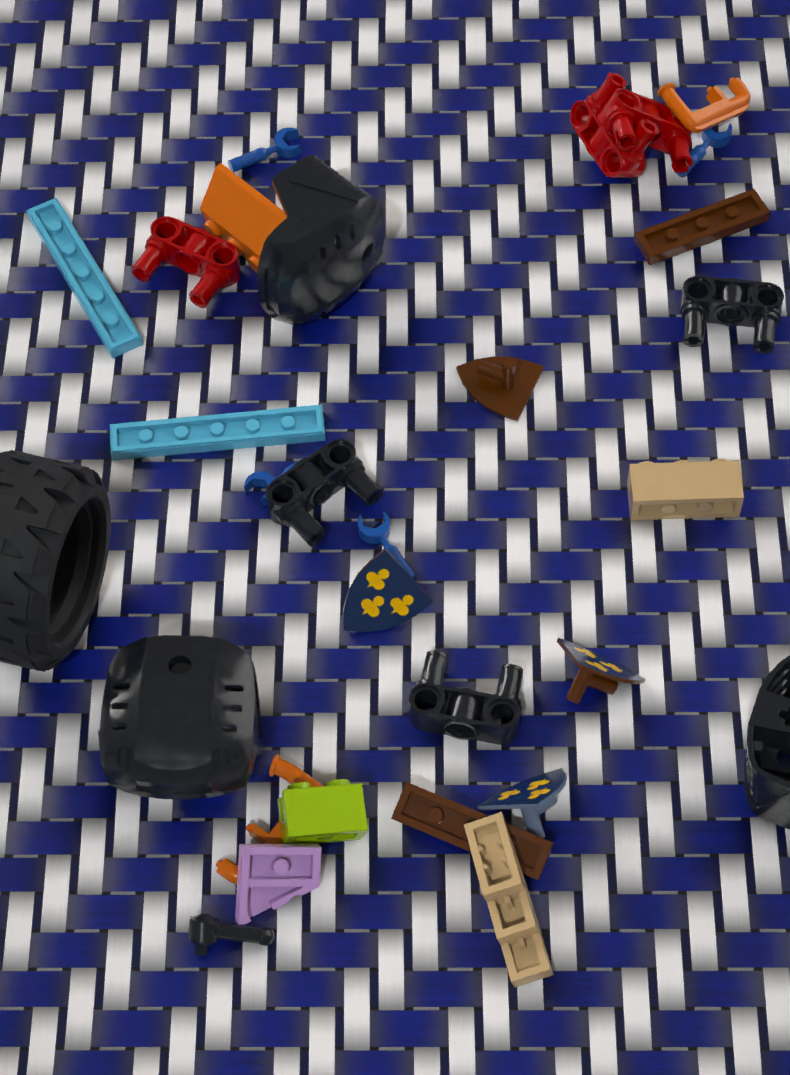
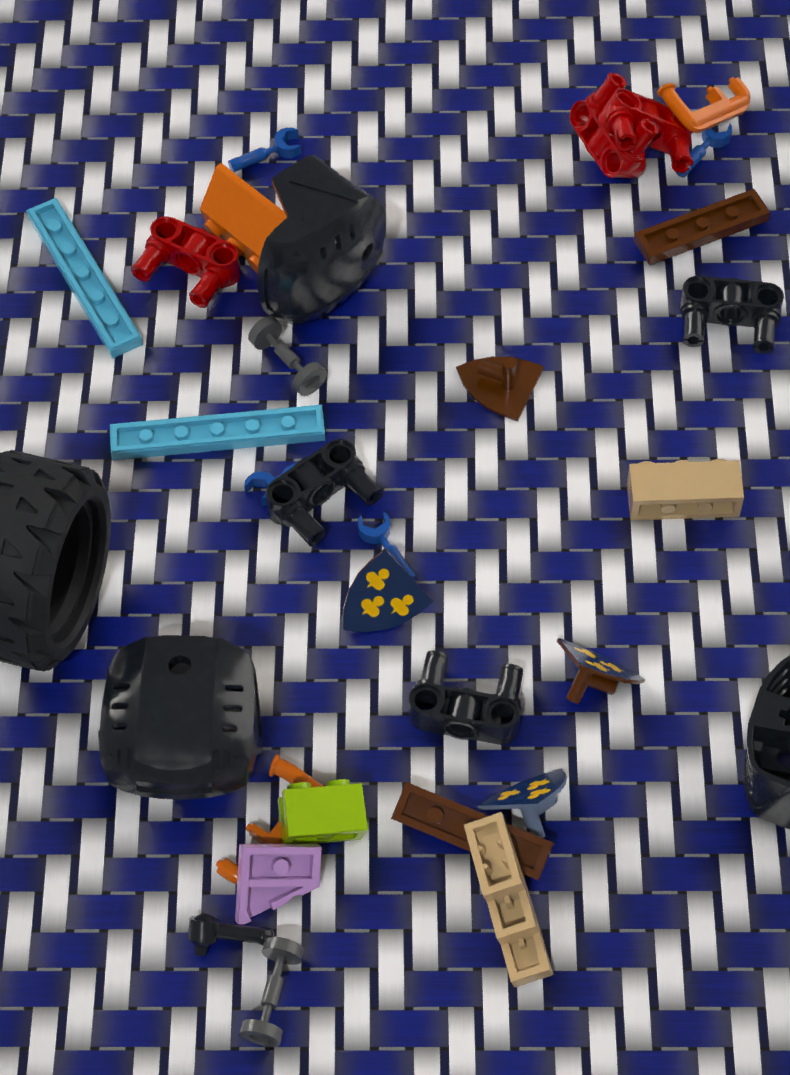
(261, 1031): none -> dark grey wheel
(265, 334): none -> dark grey wheel

